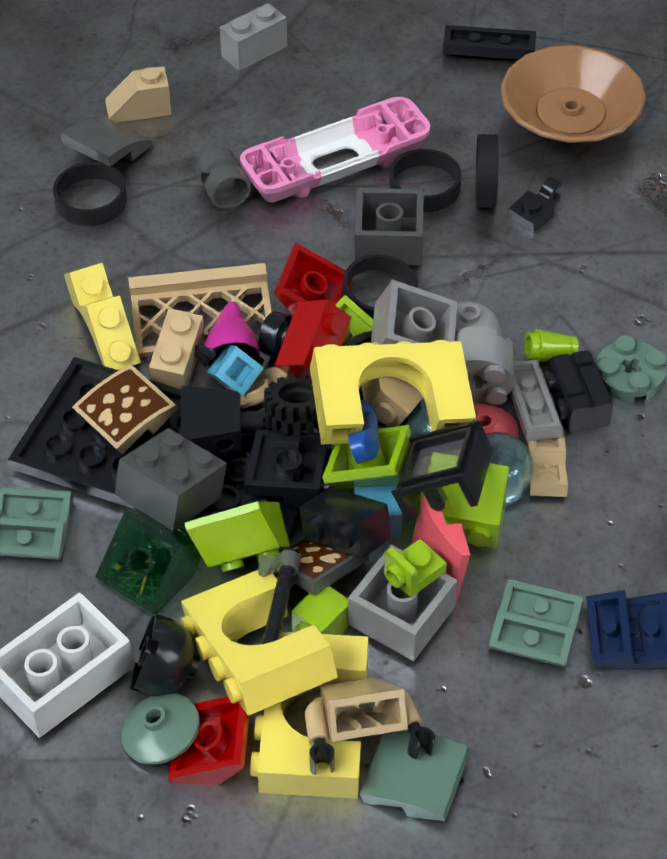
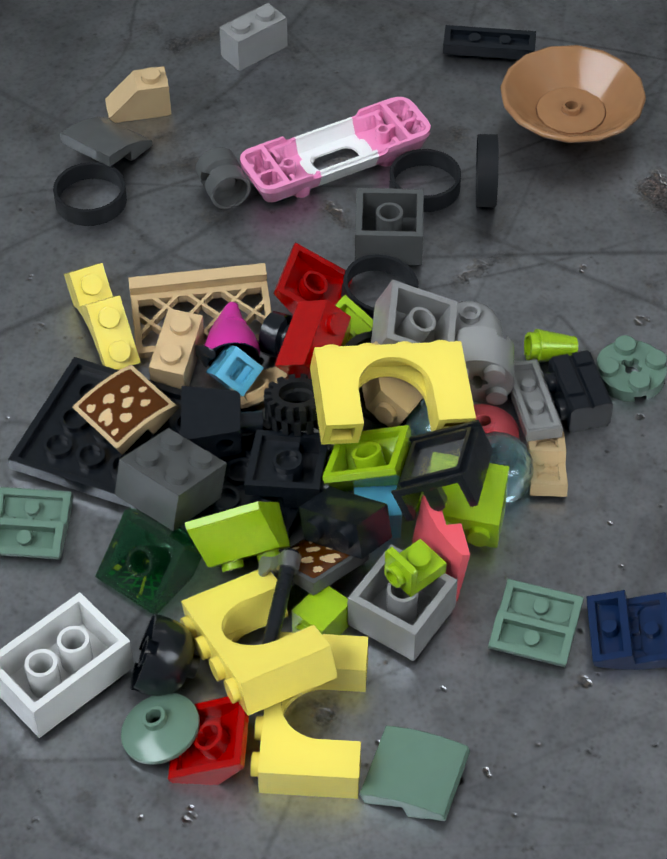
(362, 710): tan torso -> none
(365, 443): blue bar -> none
(534, 210): black plate -> none

